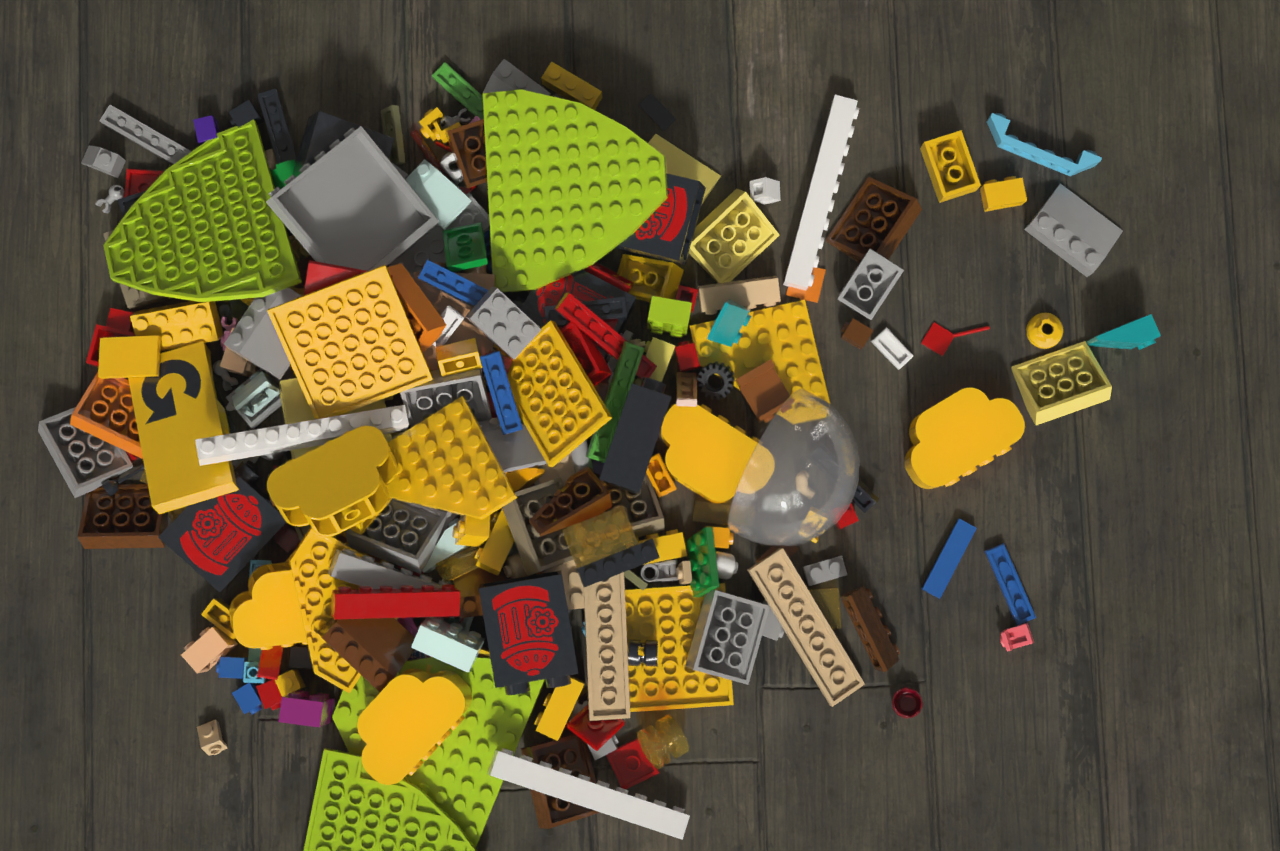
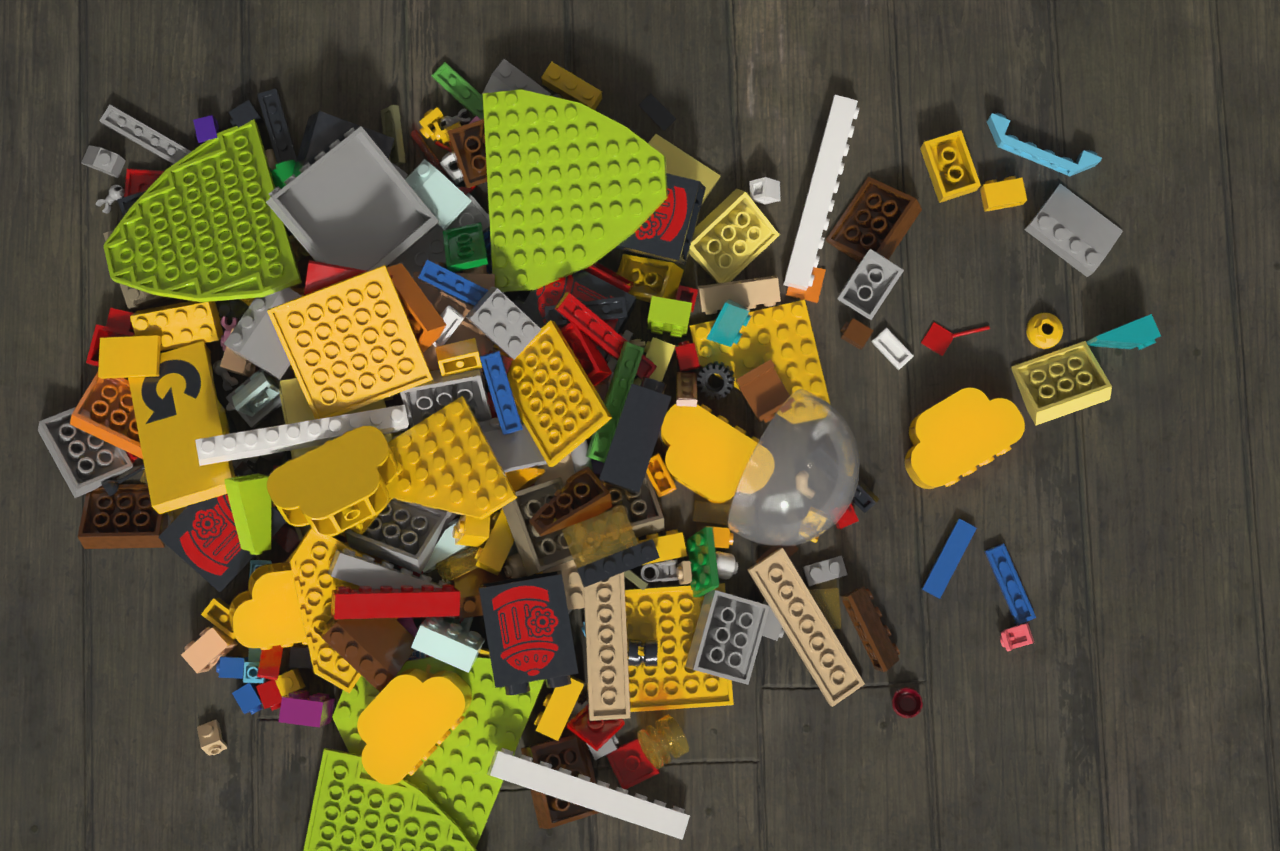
(251, 511): none -> lime slope

